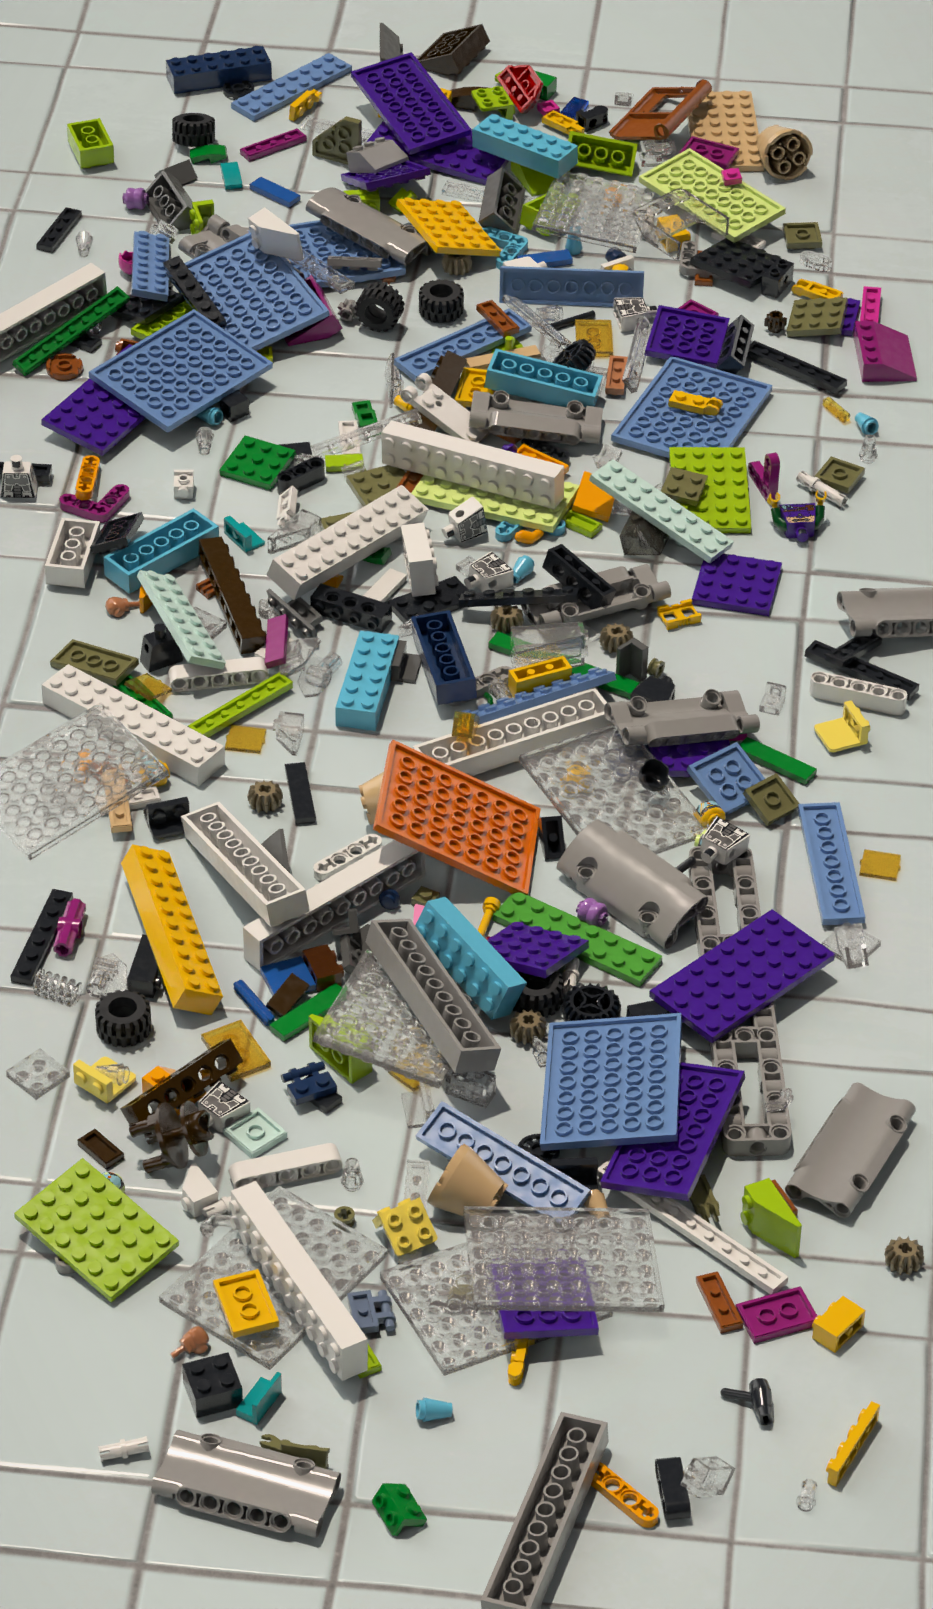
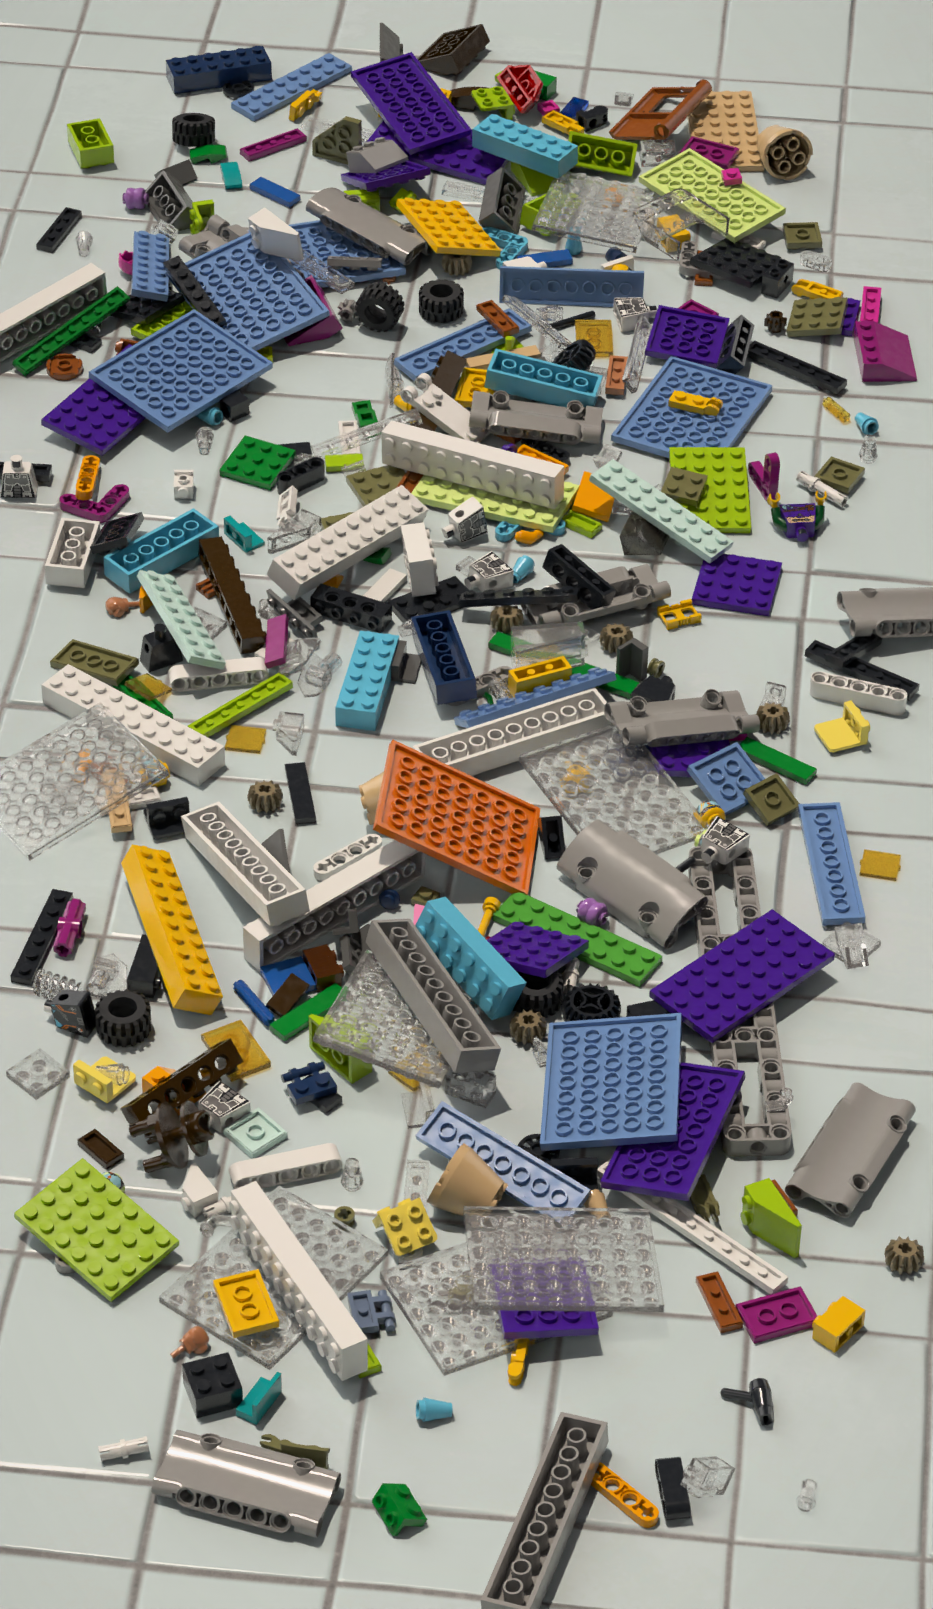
(73, 1011): none -> black torso
(465, 726): clear yellow slope -> none
(653, 775): black hair -> none
(773, 718): none -> dark tan gear
(856, 1437): yellow plate -> none

